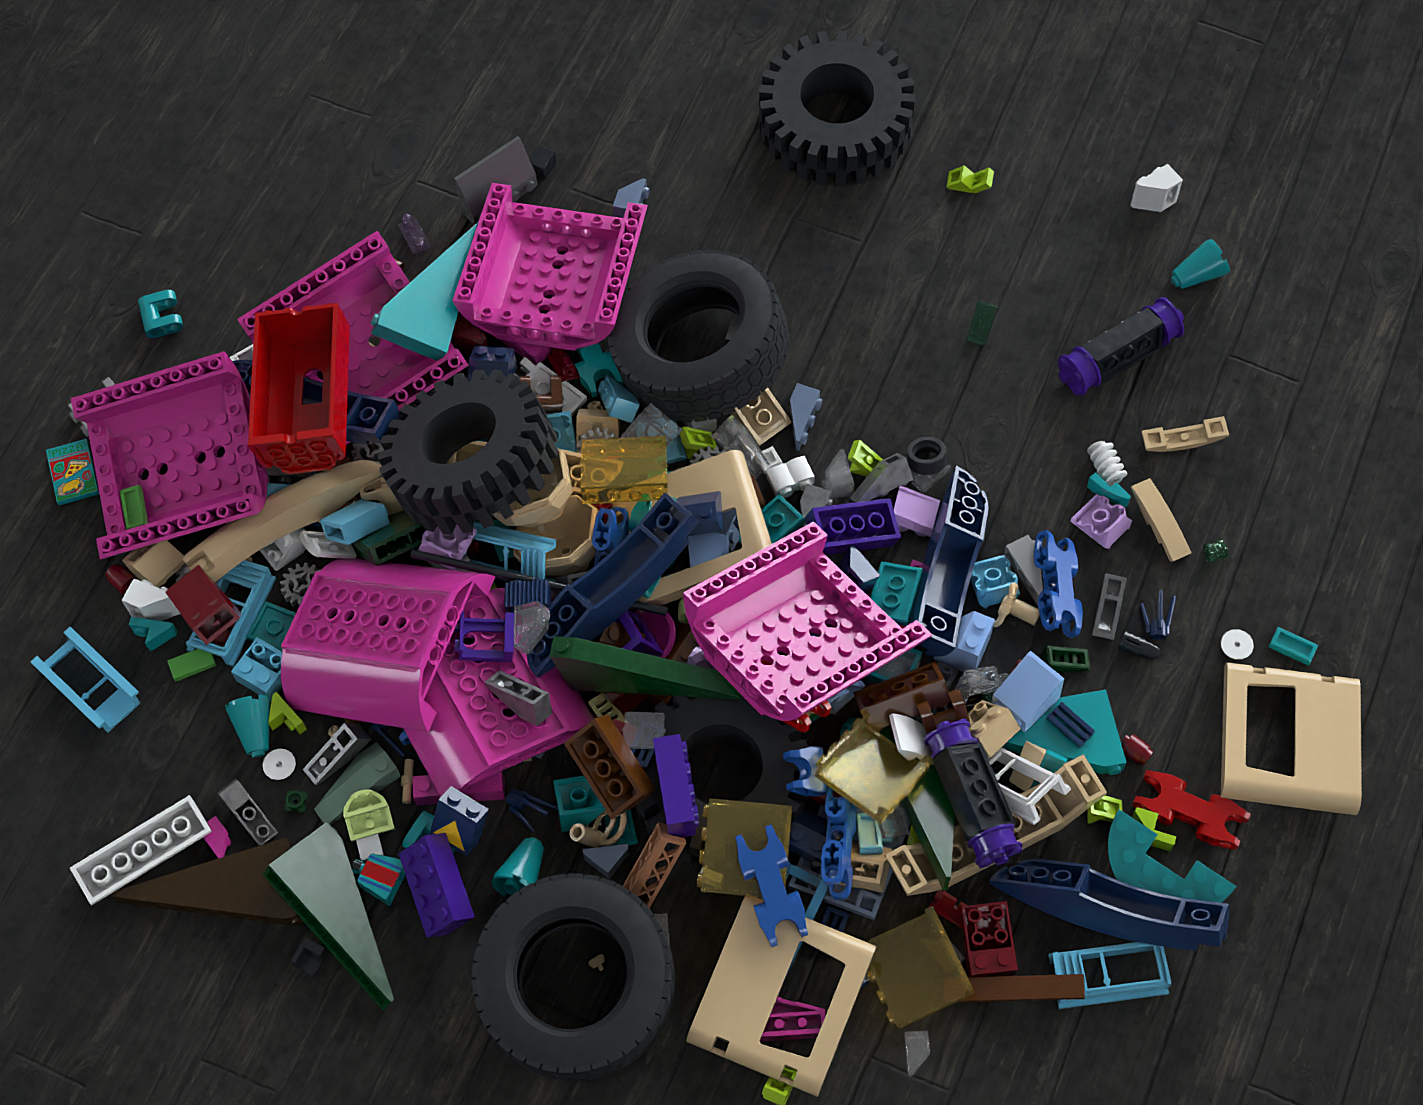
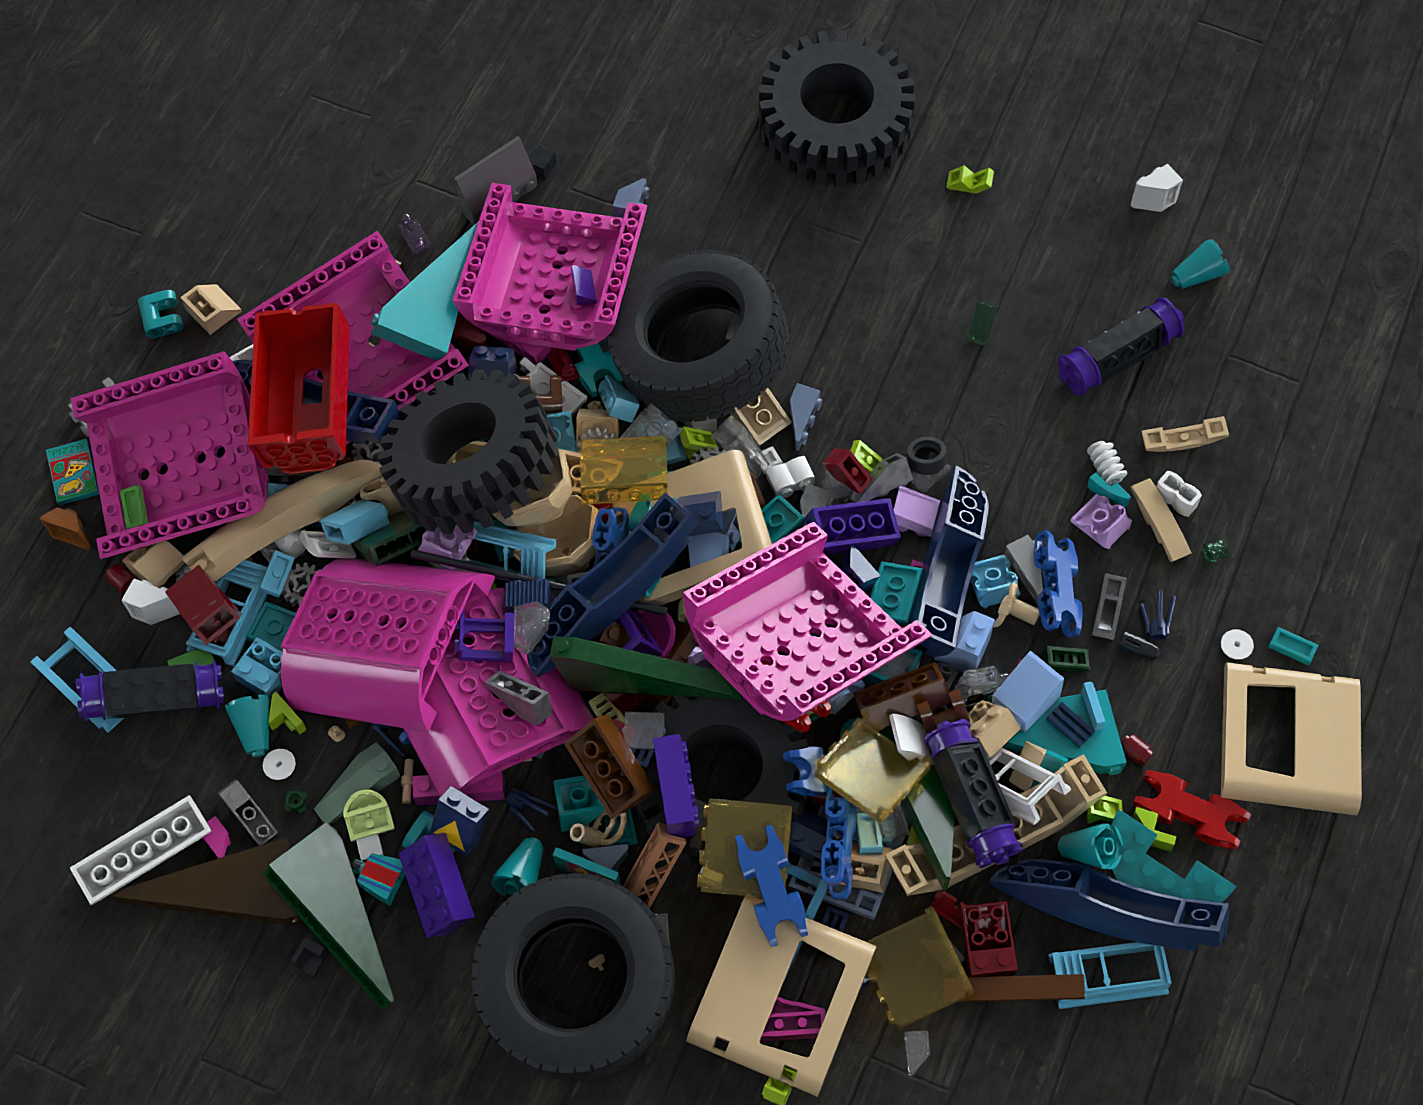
(66, 527): none -> dark orange slope
(149, 691): none -> black brick
(156, 631): teal slope -> none
(210, 306): none -> tan slope
(276, 573): none -> medium azure plate
(337, 752): flat silver slope -> none
(574, 864): none -> teal tile
(583, 285): none -> dark purple slope
(847, 469): none -> dark red slope
(1093, 706): none -> medium azure tile
(1093, 846): none -> teal cone
(1180, 495): none -> white brick

